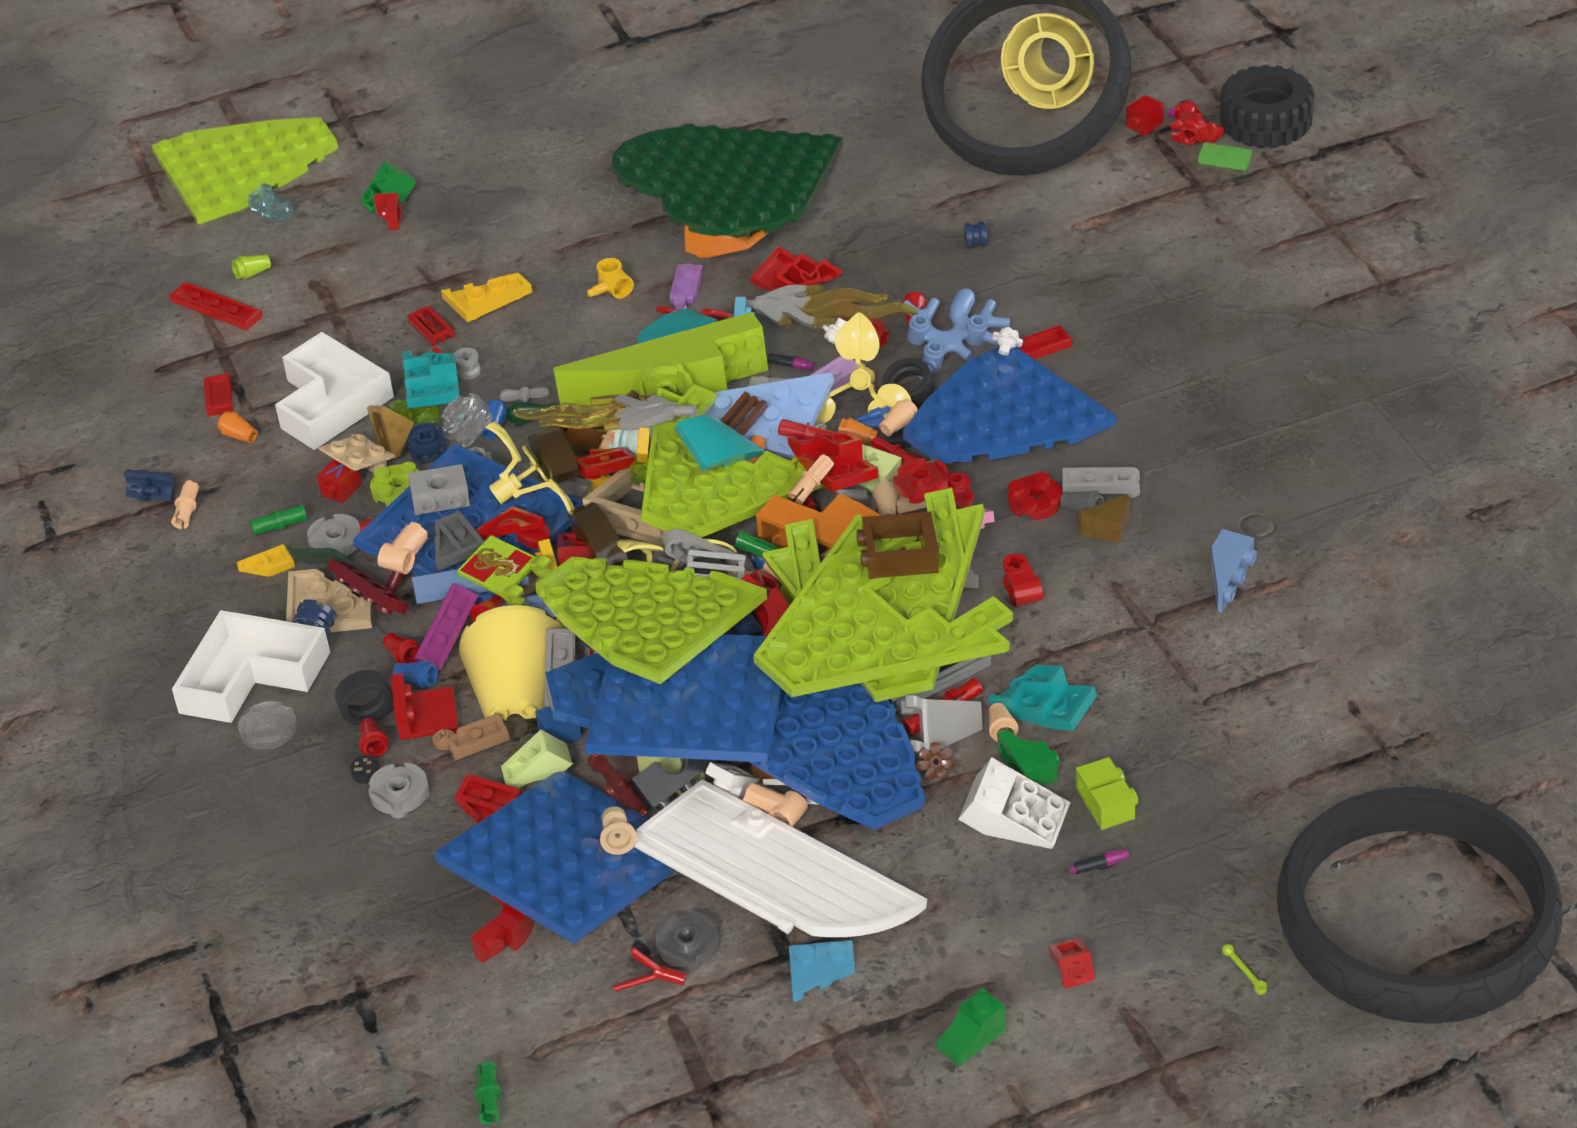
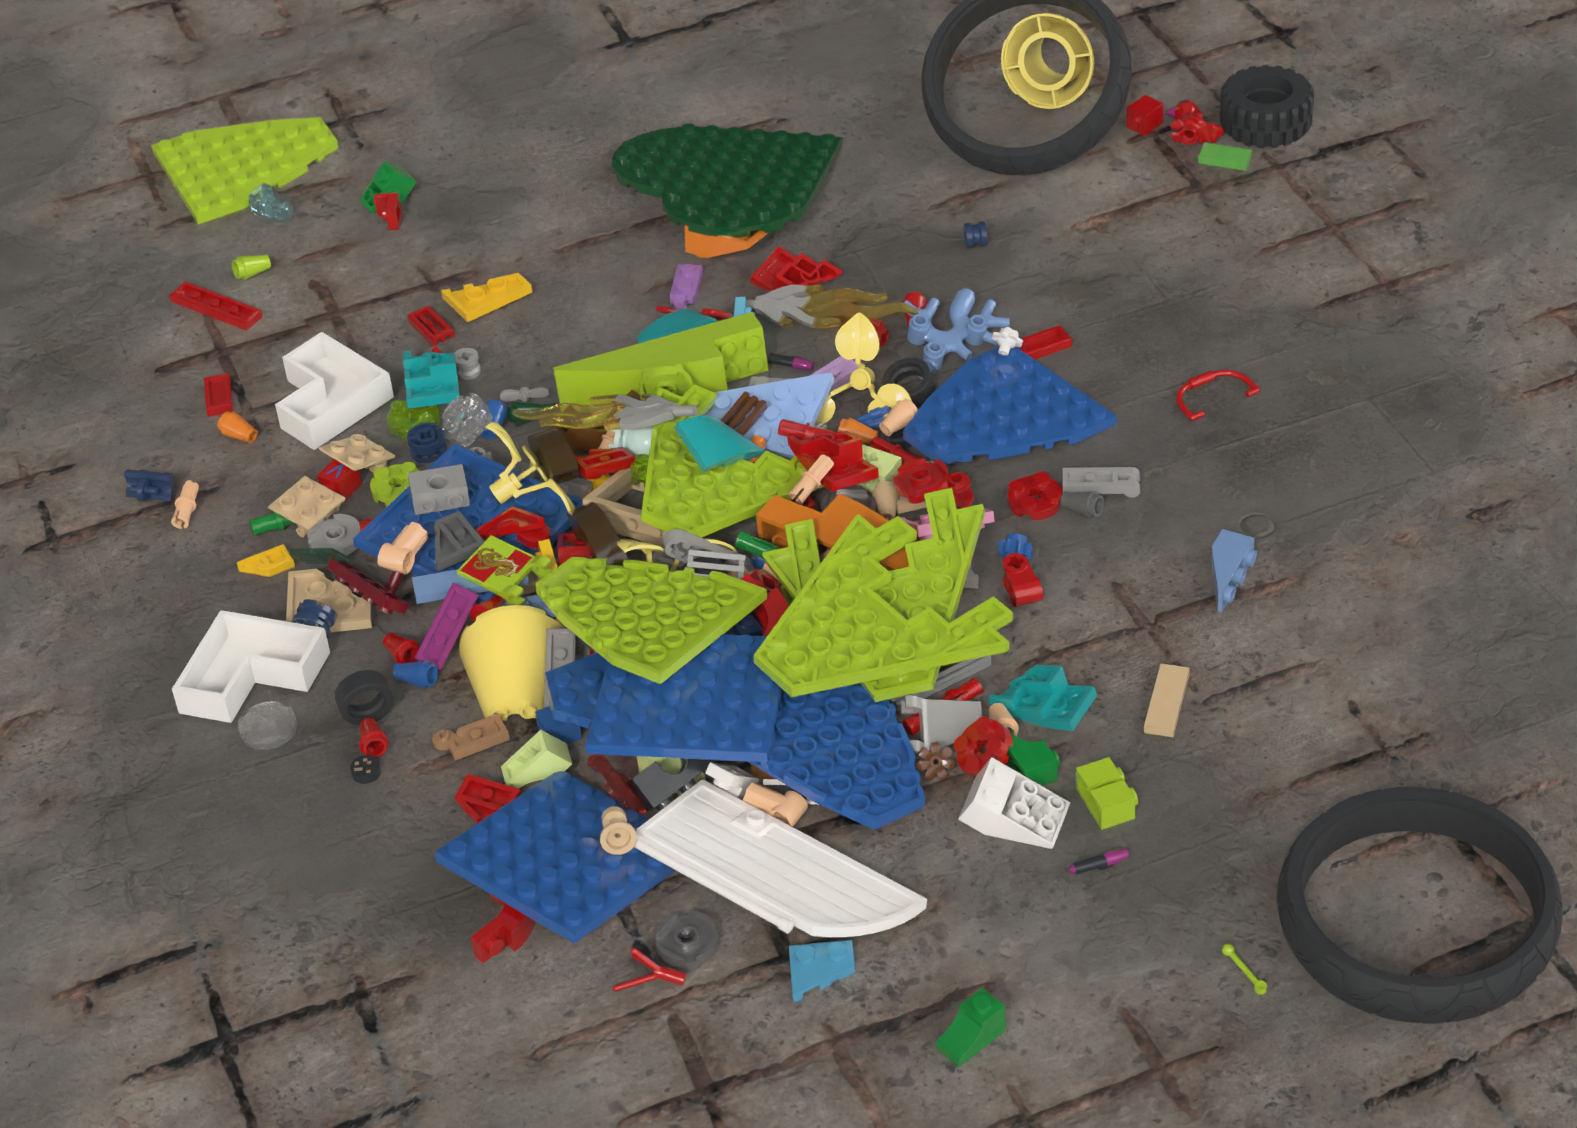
(307, 504): none -> tan hinge
(389, 428): pearl gold slope -> none
(402, 801): light grey plate -> none
(423, 711): red bracket -> none
(487, 1093): green pin -> none
(611, 279): yellow piece -> none
(643, 445): yellow tile -> none
(832, 329): white plant -> none
(902, 561): reddish brown window -> none
(974, 737): none -> red plate
(1014, 544): none -> blue gear
(1073, 961): red bracket -> none
(1105, 520): pearl gold slope -> none
(1166, 700): none -> tan tile
(1208, 377): none -> red piece

